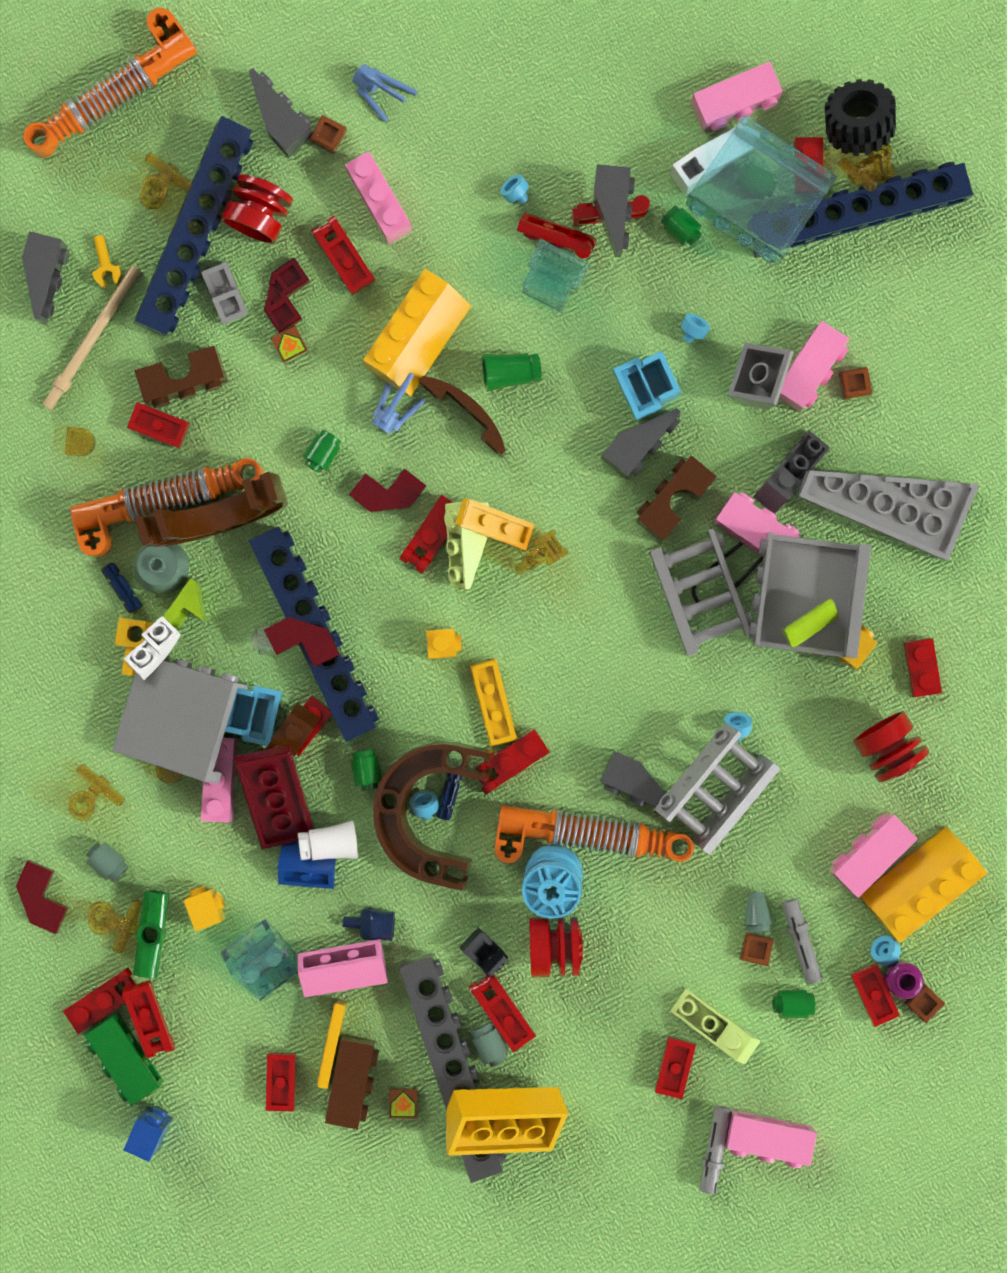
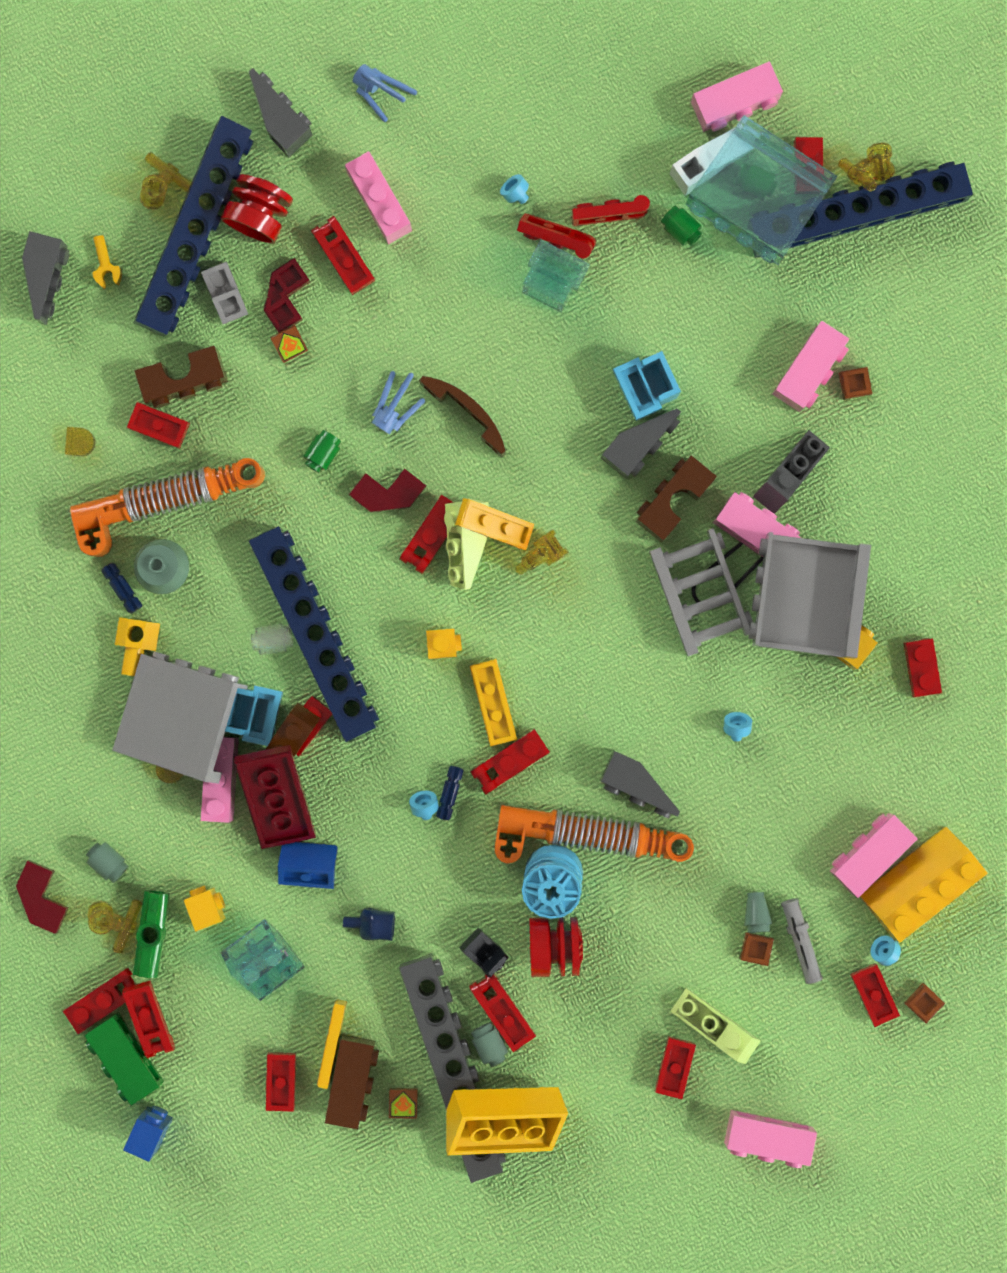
(62, 382): tan bar -> none
(99, 786): clear yellow piece -> none
(117, 88): orange piece -> none
(154, 649): white slope -> none
(188, 599): lime slope -> none
(258, 501): reddish brown piece -> none
(292, 632): dark red tile -> none
(328, 134): dark orange tile -> none
(329, 842): white plant -> none
(342, 968): bright pink brick -> none
(366, 769): green brick -> none
(392, 823): reddish brown piece -> none
(417, 332): yellow slope -> none
(510, 370): green plant -> none
(610, 199): dark grey slope -> none
(694, 327): medium azure tile -> none
(713, 1160): light grey pin -> none
(734, 804): light grey fence -> none
(760, 375): light grey slope -> none
(793, 1004): green brick -> none
(810, 623): lime slope -> none
(865, 101): black tyre -> none
(891, 747): red wheel -> none
(903, 979): magenta head -> none
(905, 509): light grey wing -> none

